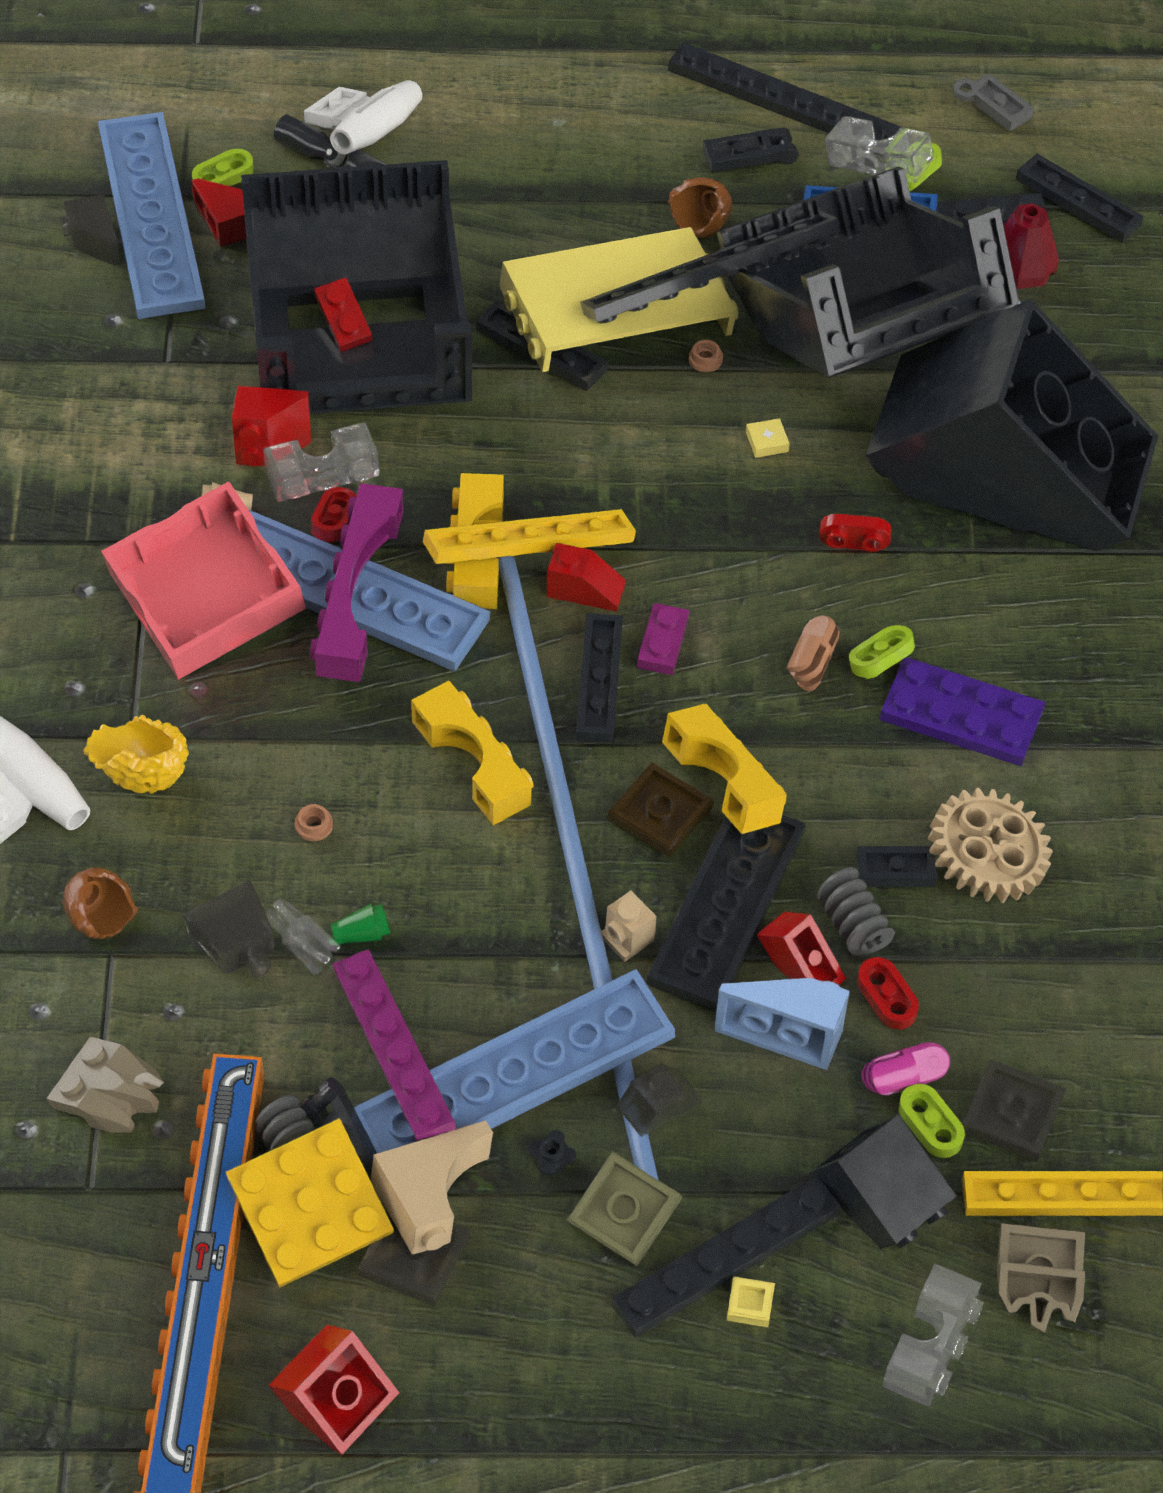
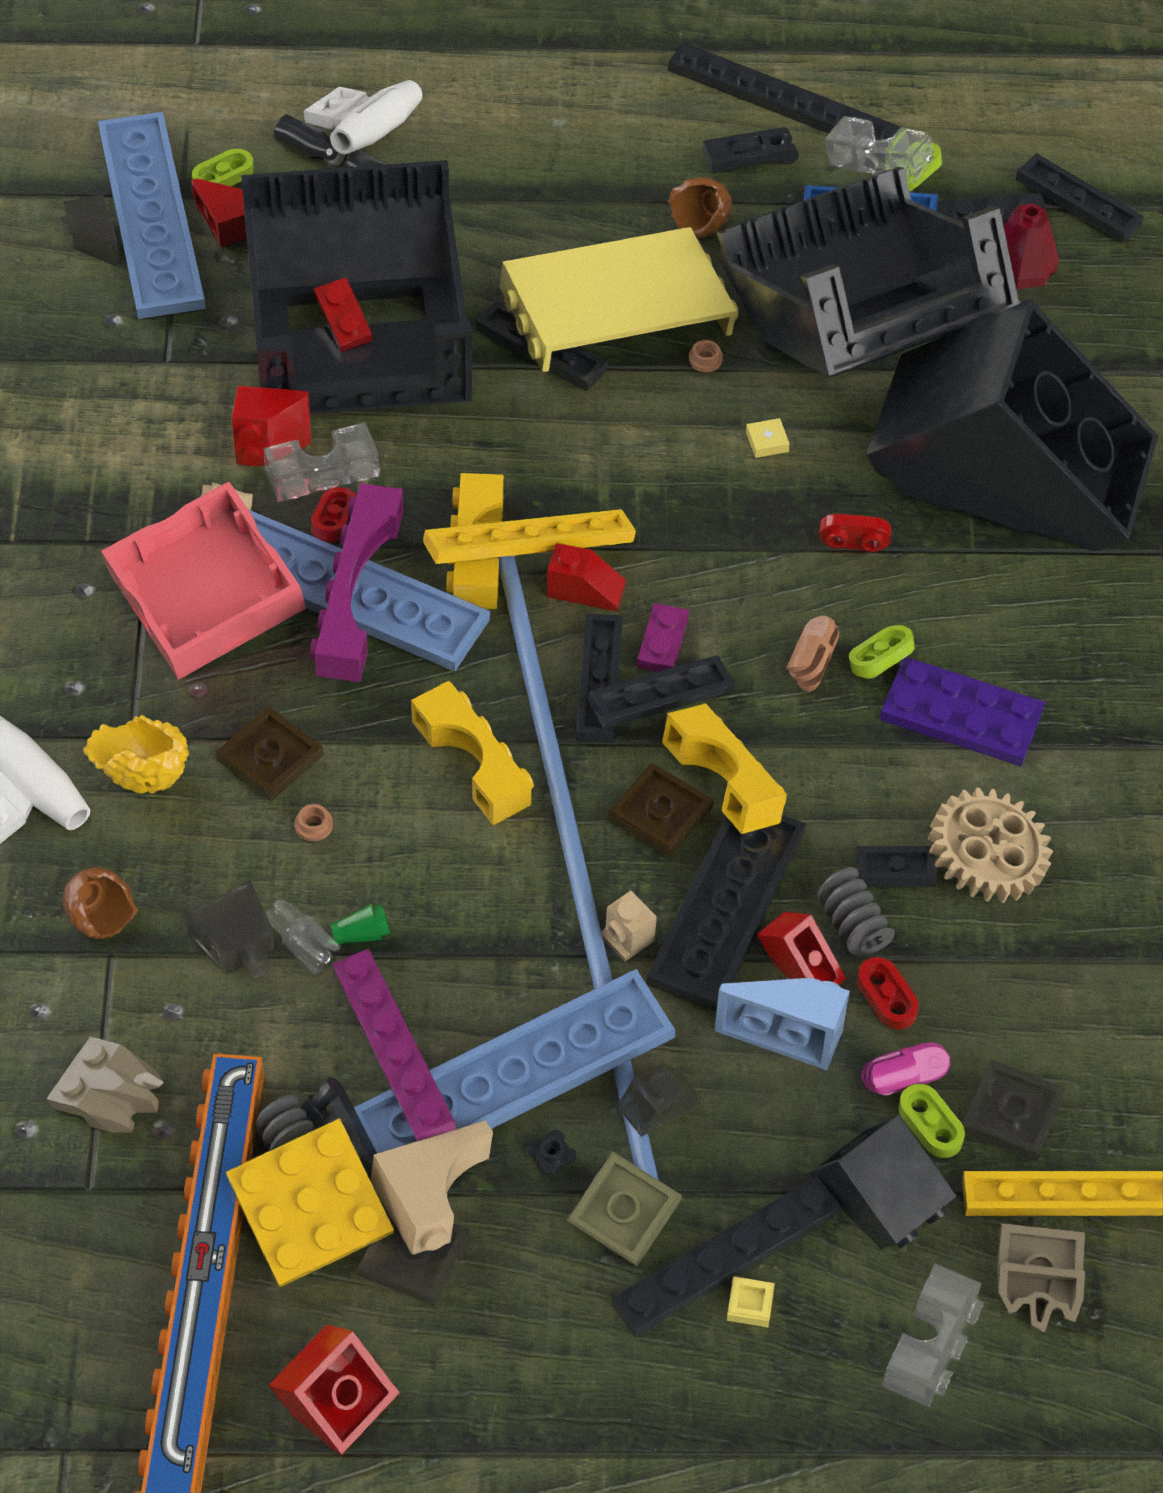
(269, 753): none -> dark brown plate
(660, 691): none -> black plate
(699, 271): black plate -> none
(995, 100): dark grey hinge -> none

